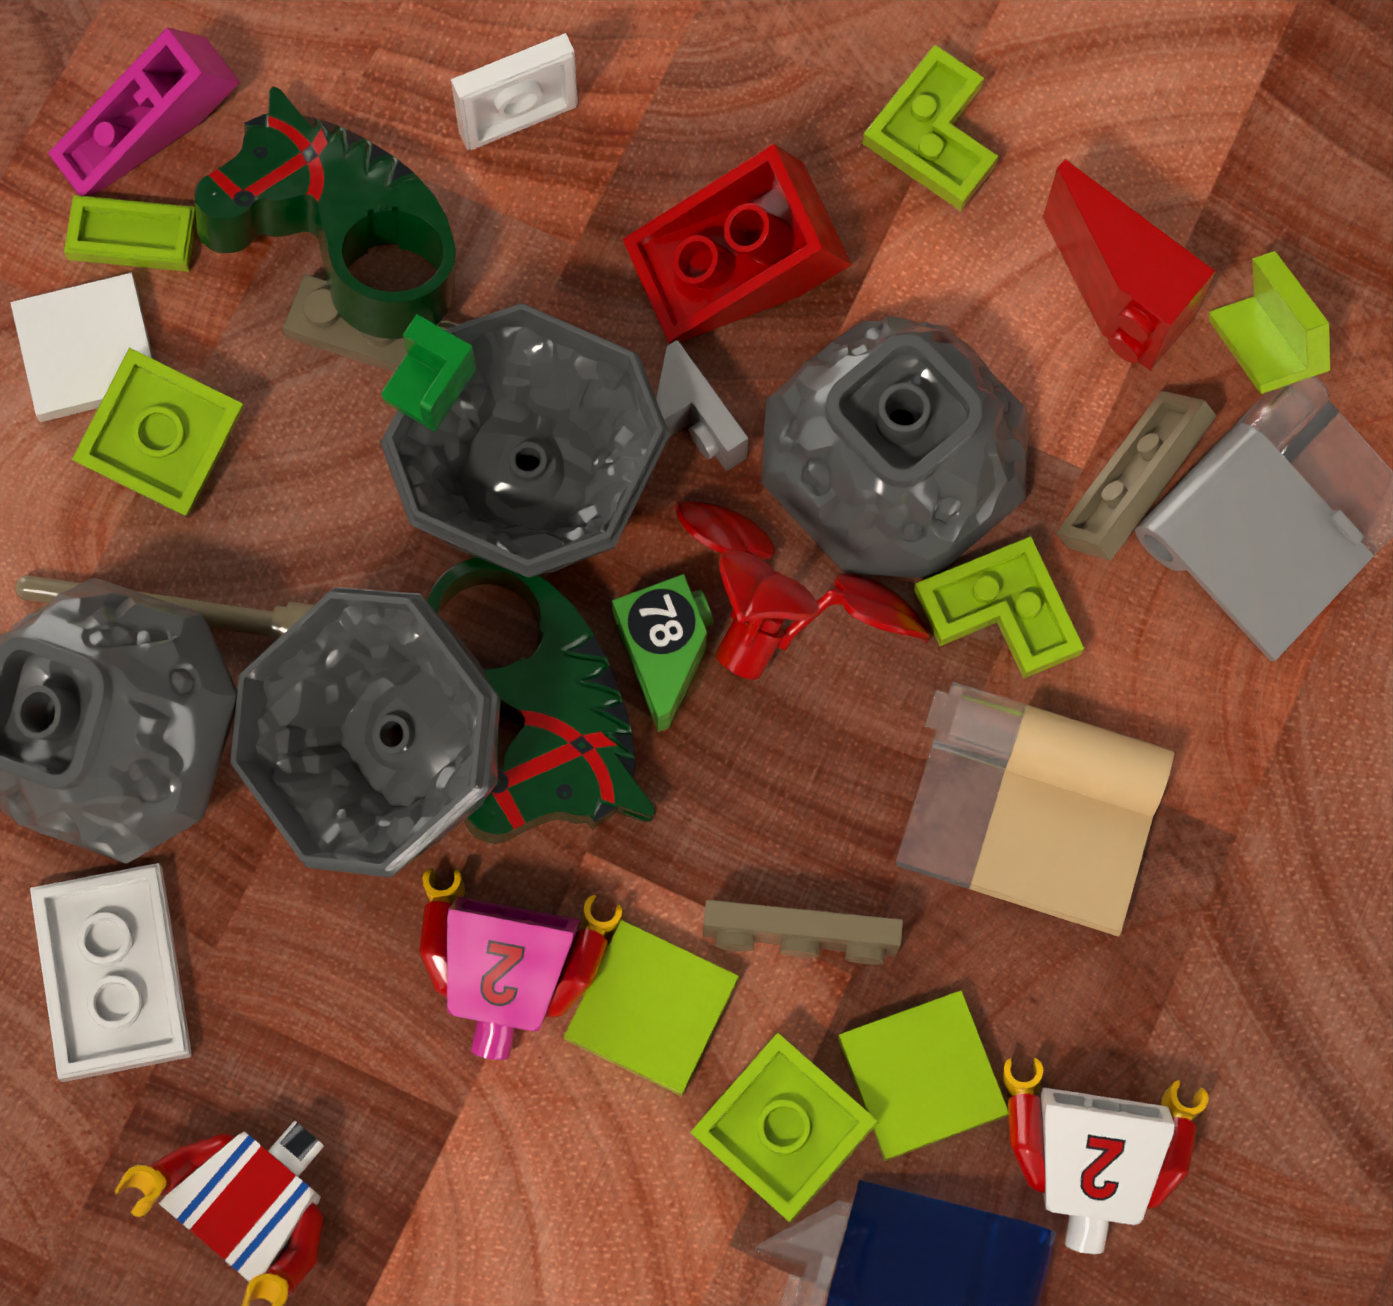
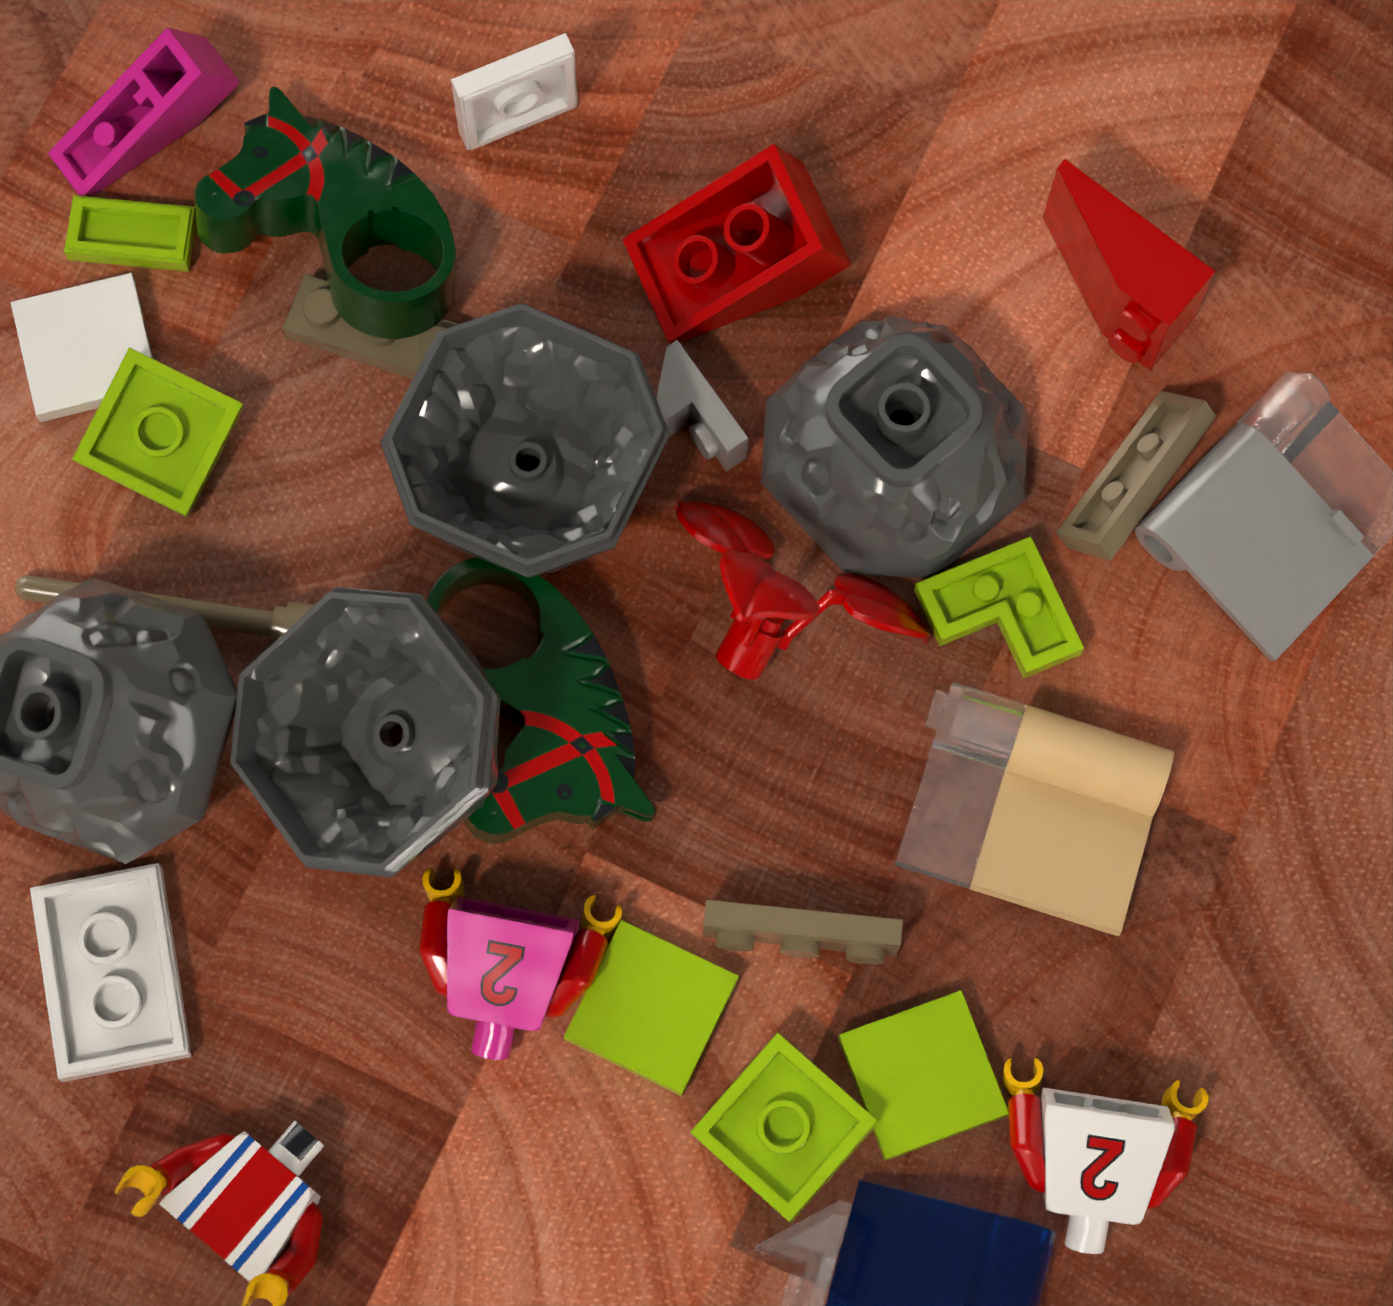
(430, 373): green panel -> none
(664, 641): bright green slope -> none
(919, 133): lime plate -> none
(1278, 331): lime panel -> none

